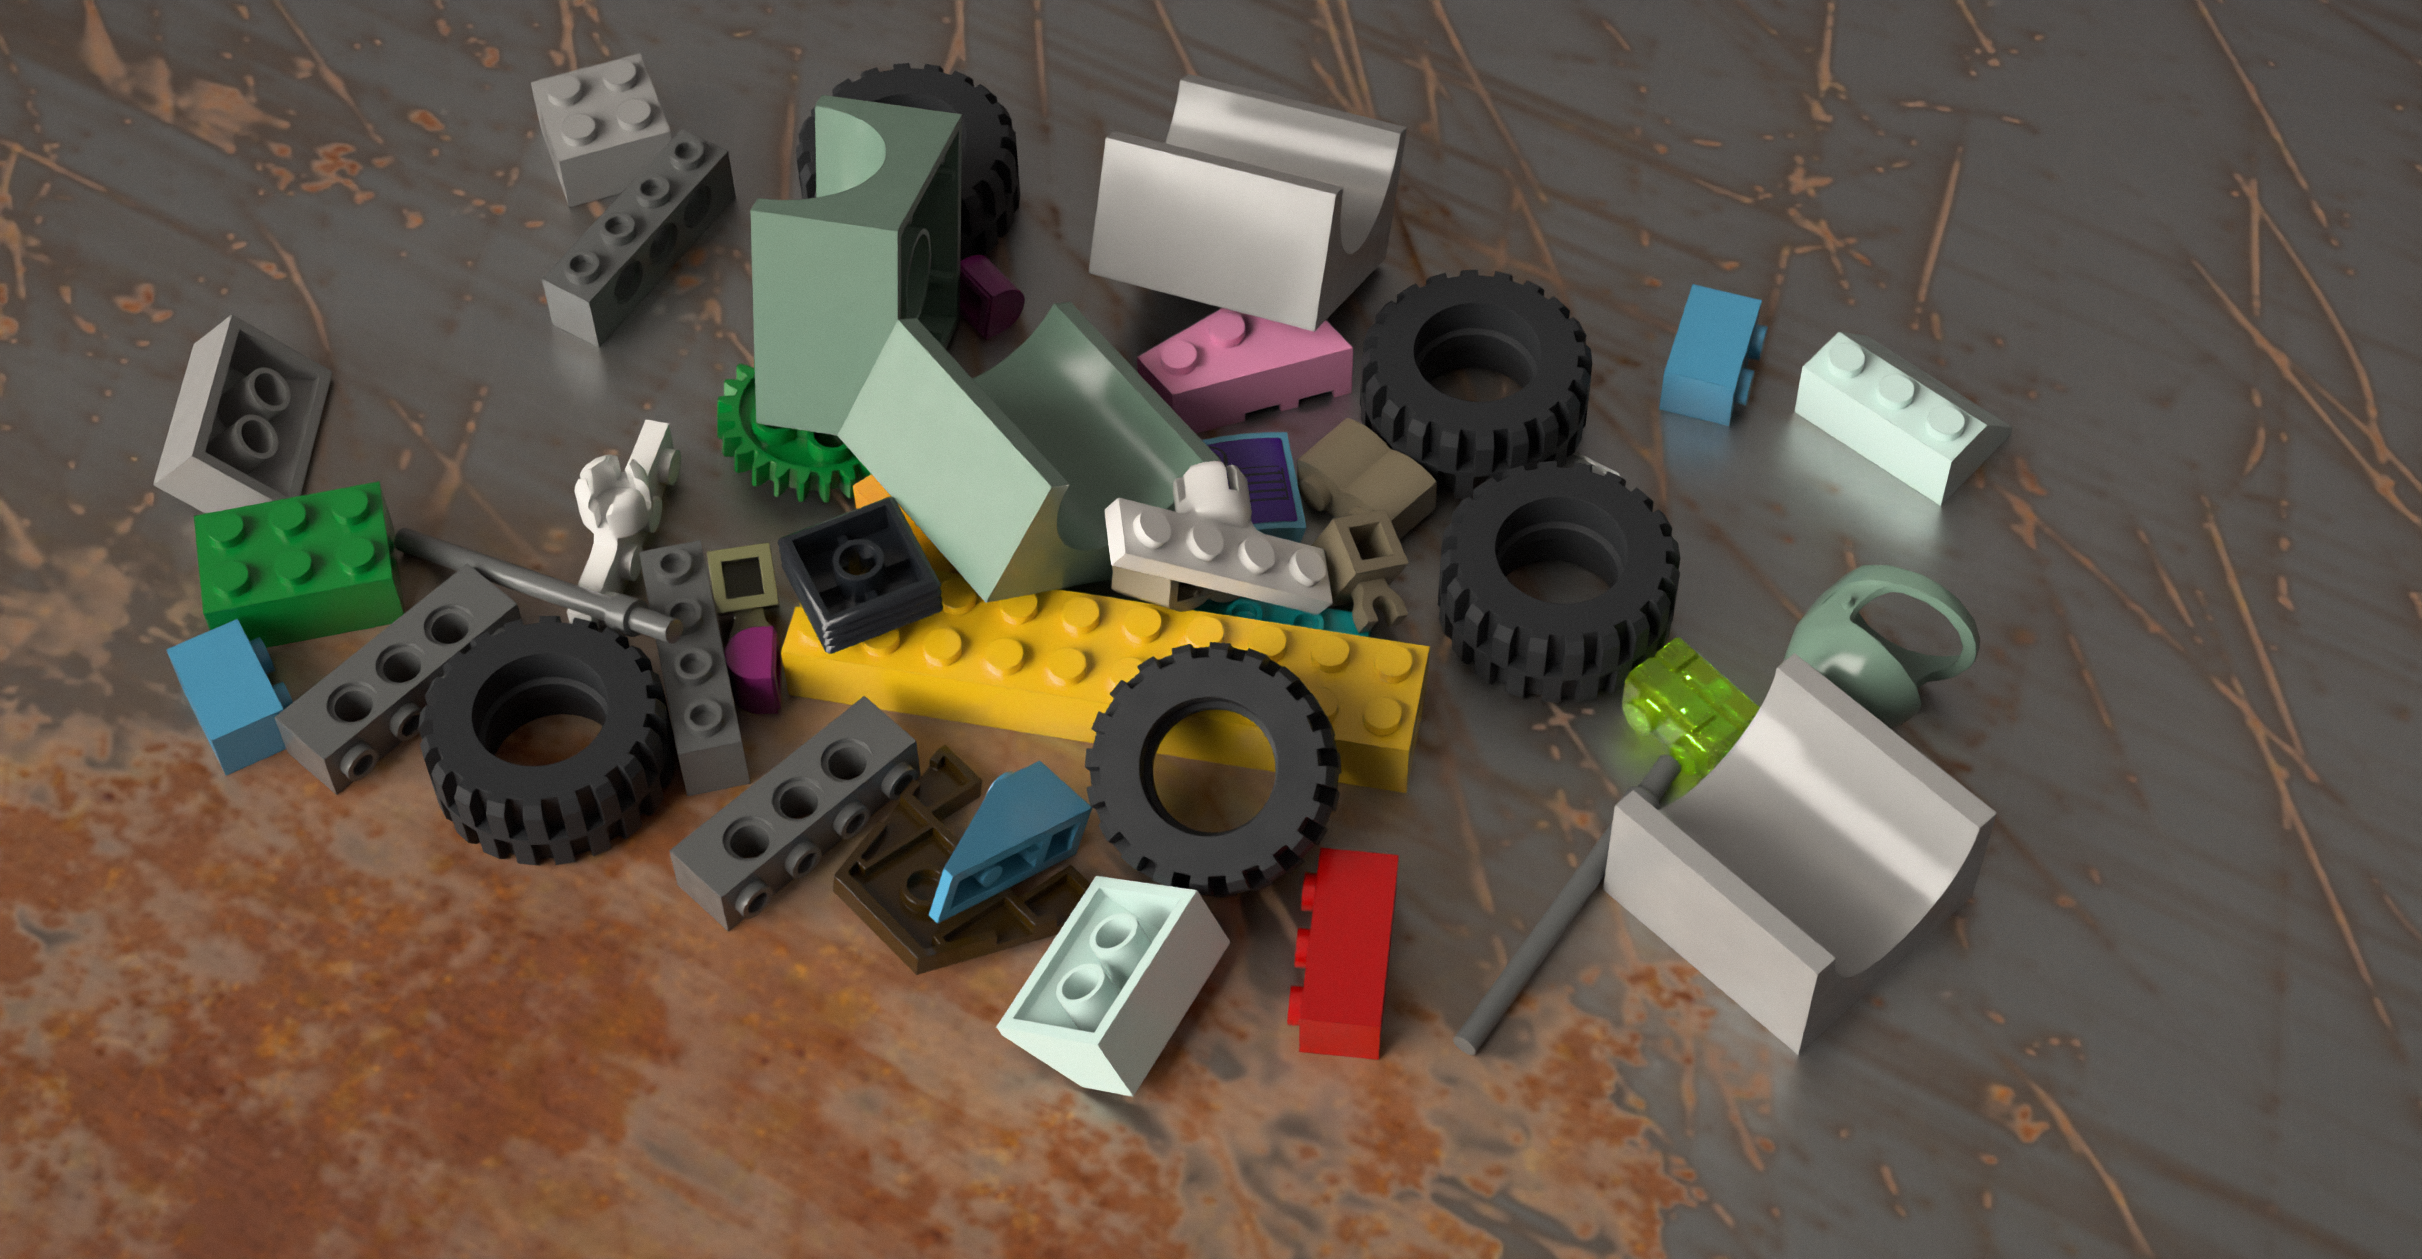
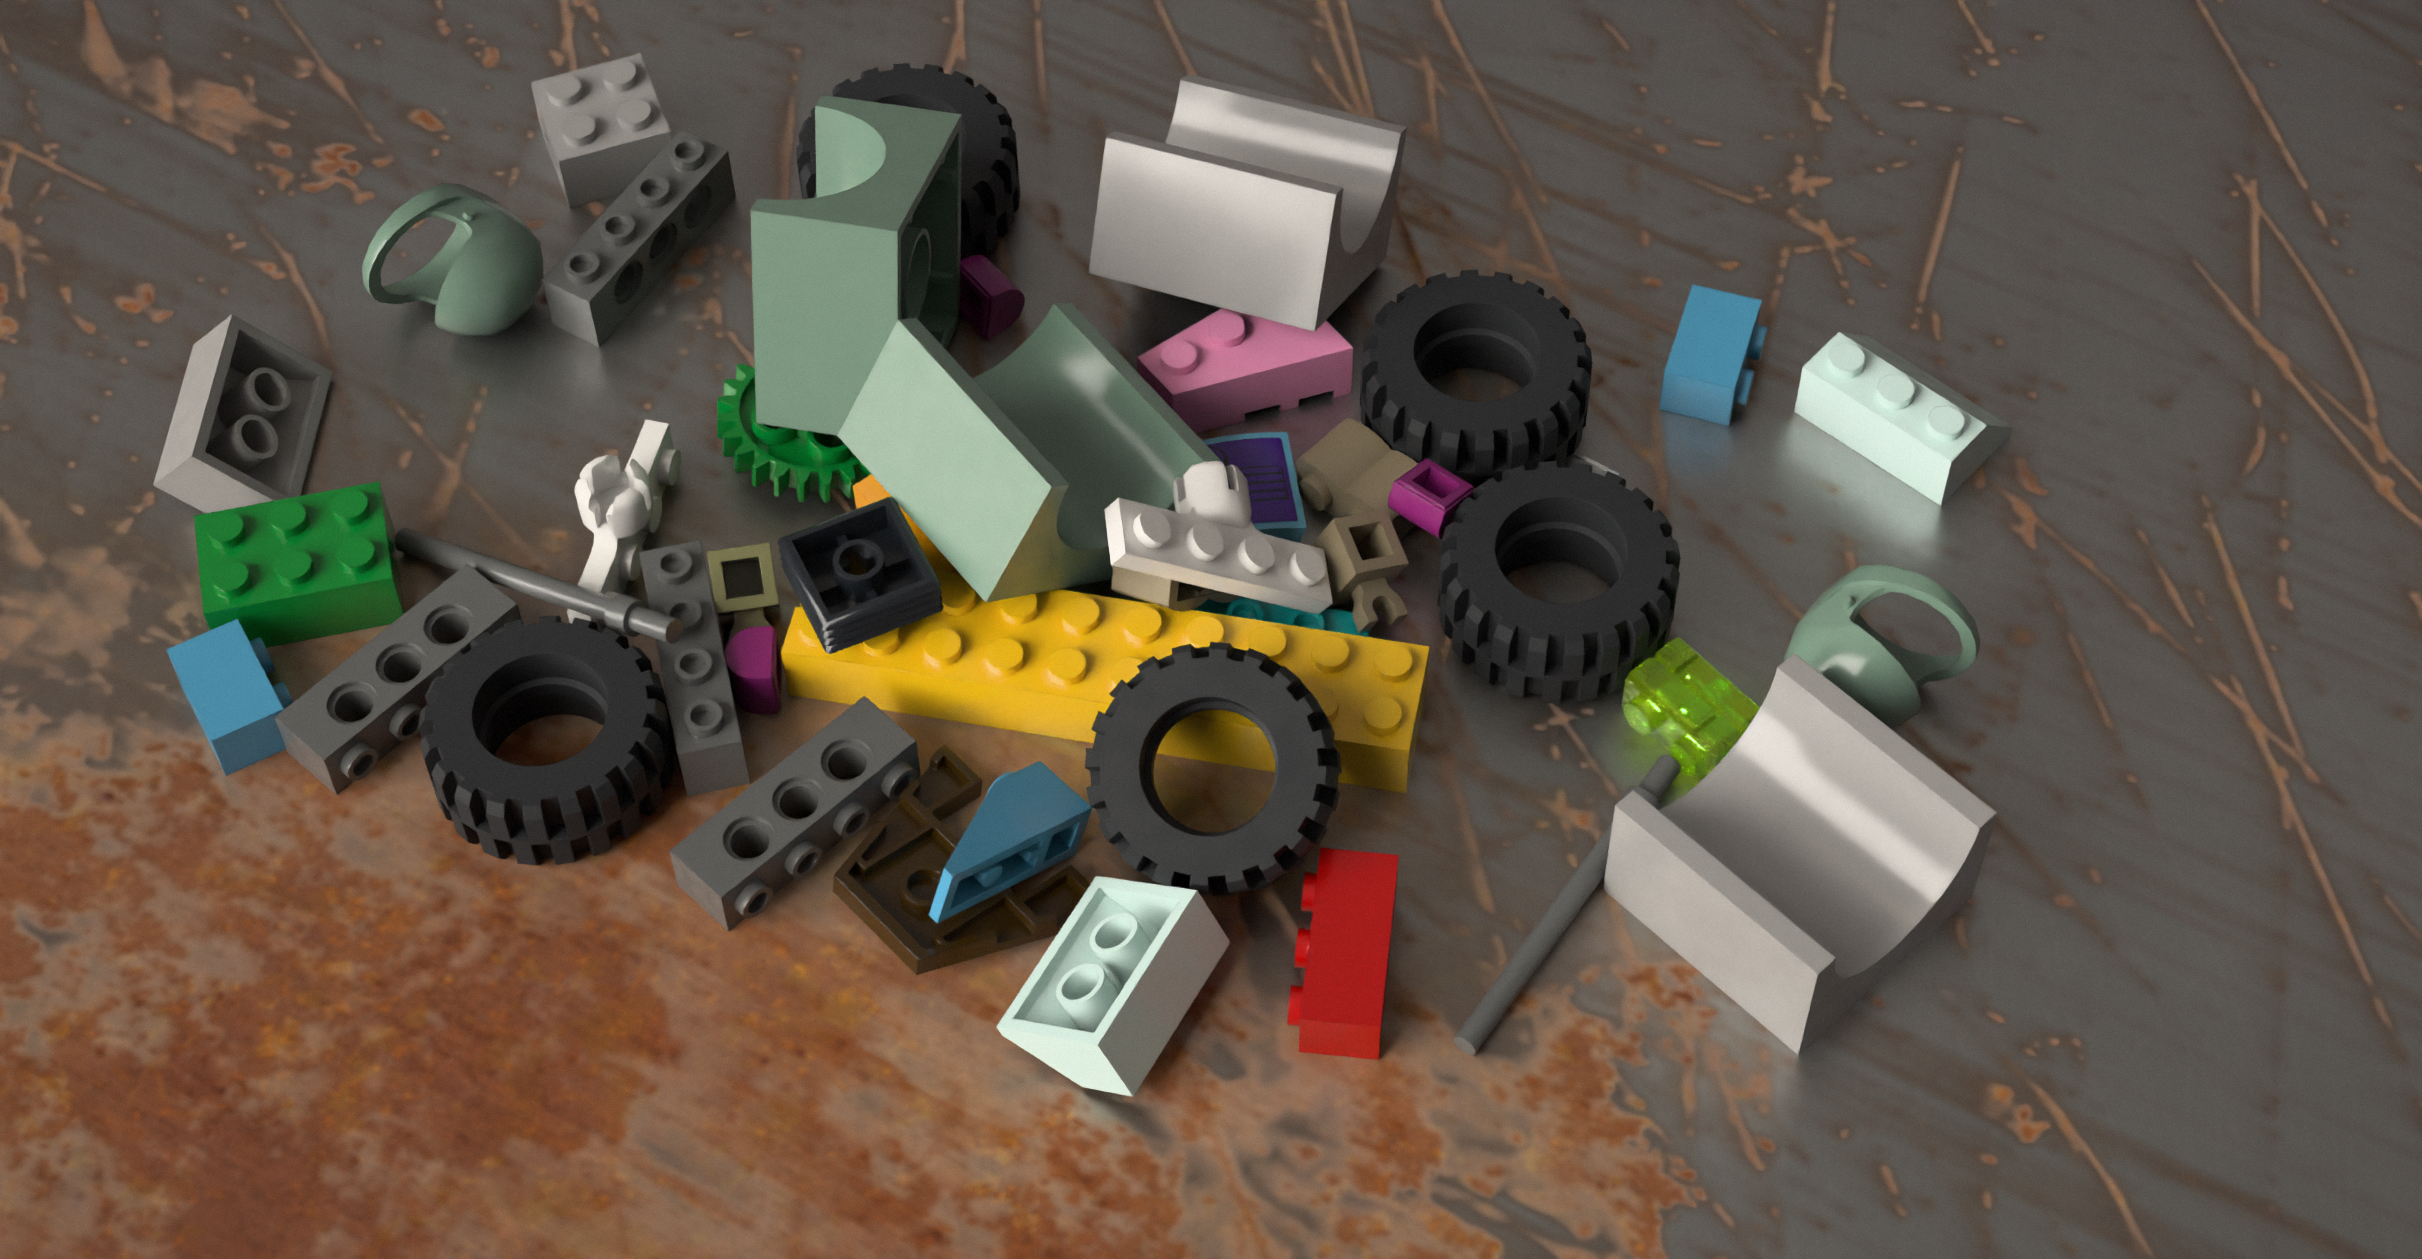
(482, 273): none -> sand green piece
(1428, 496): none -> magenta brick

